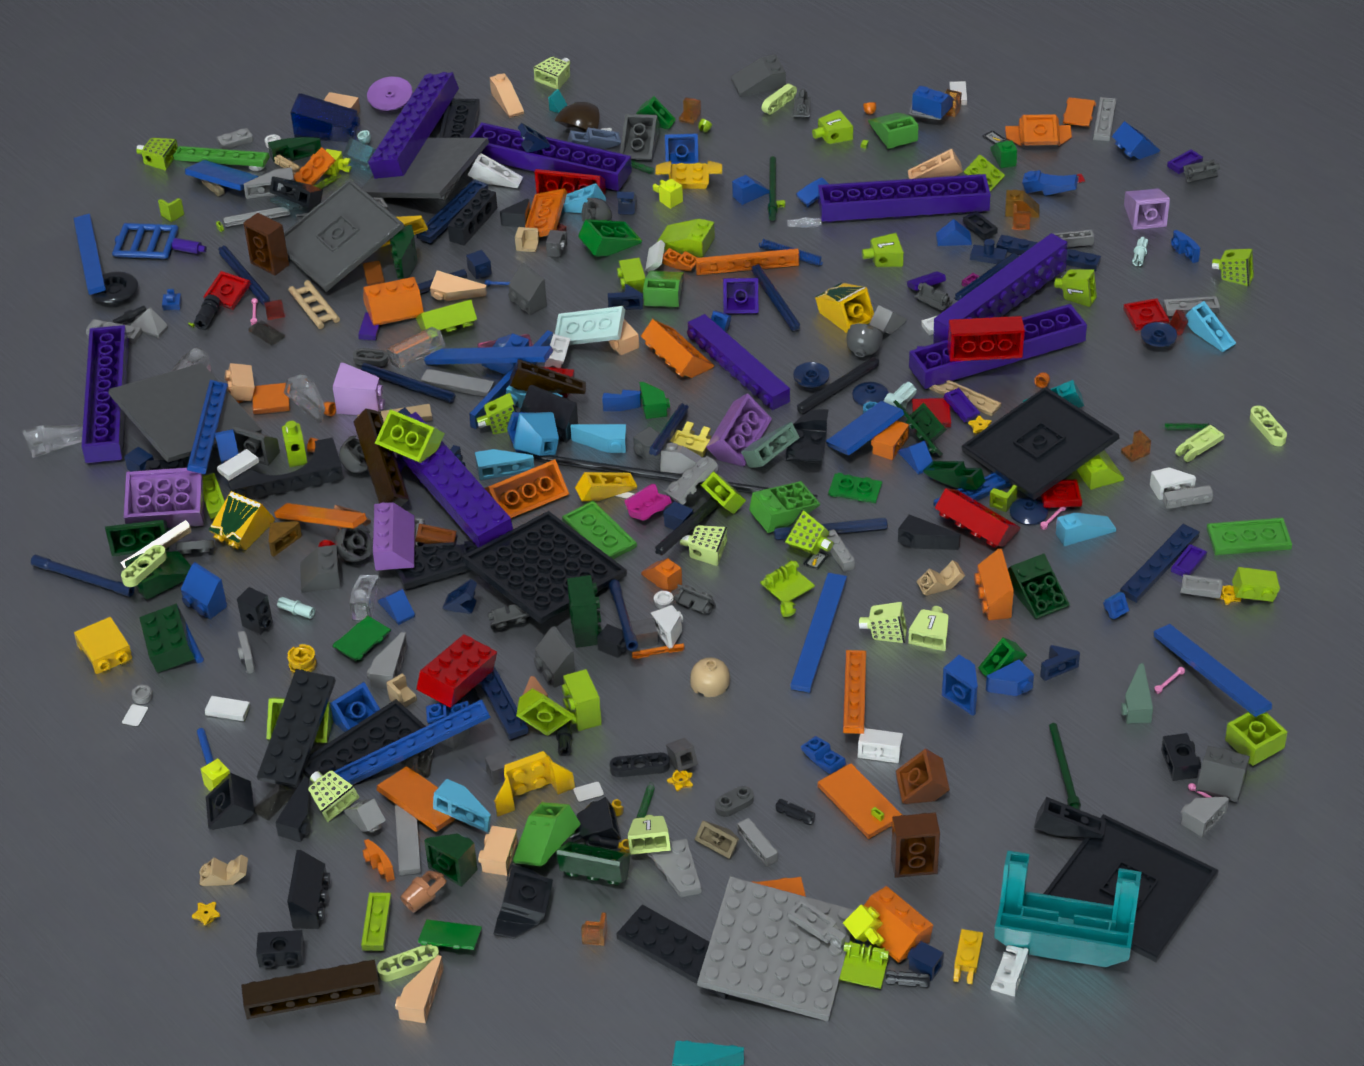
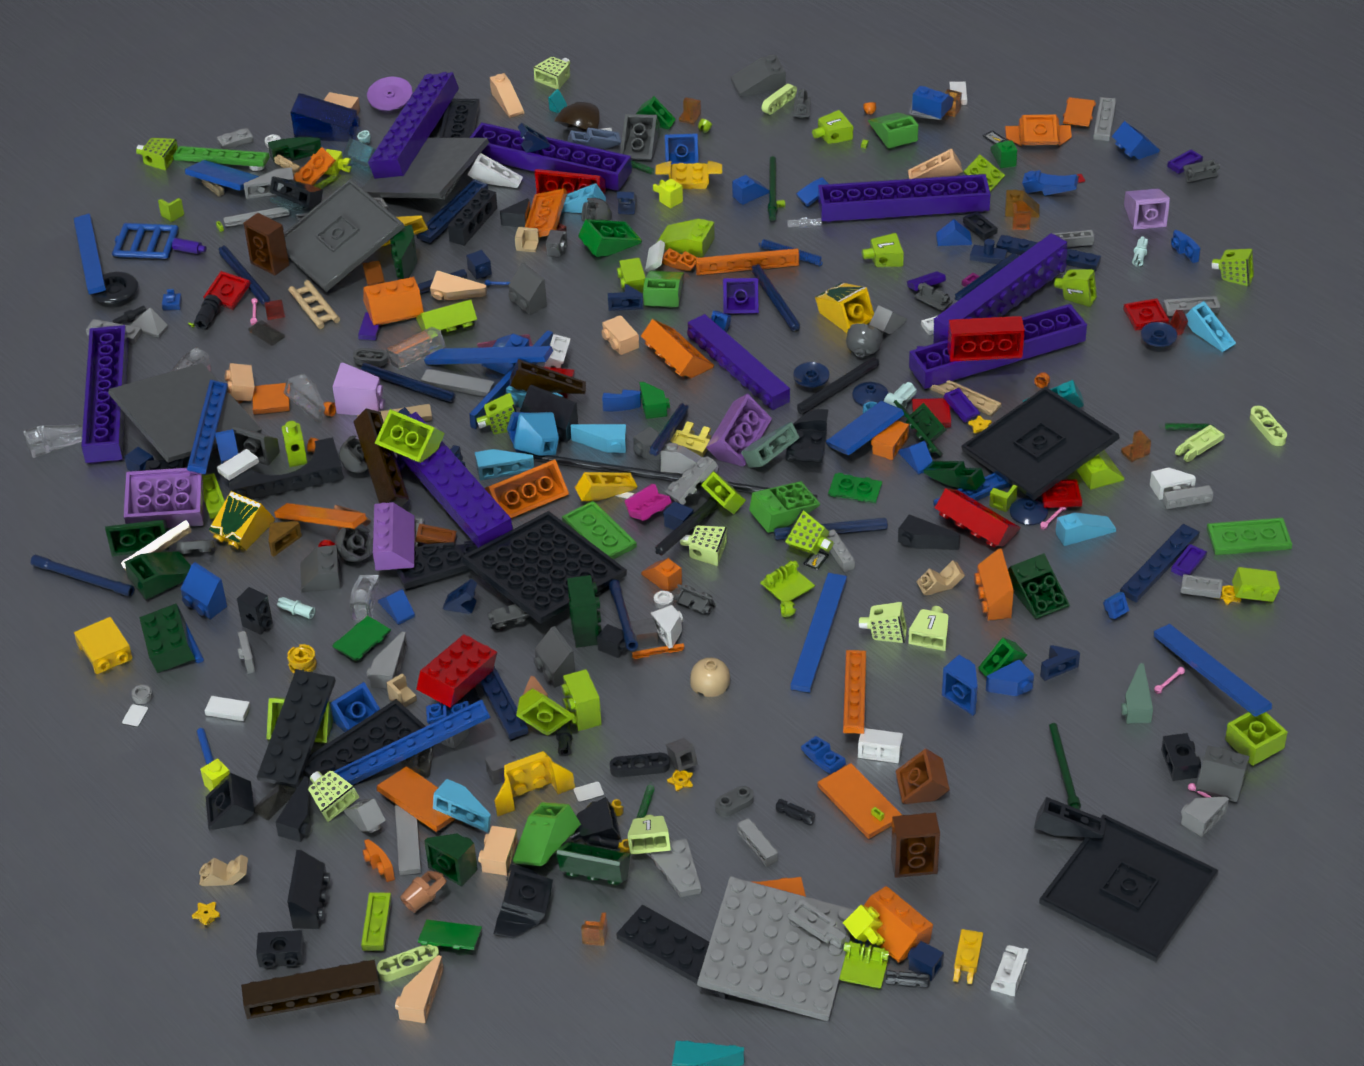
(134, 574): yellowish green beam -> none
(591, 325): light aqua plate -> none
(717, 838): dark tan slope -> none
(1066, 926): teal wedge -> none

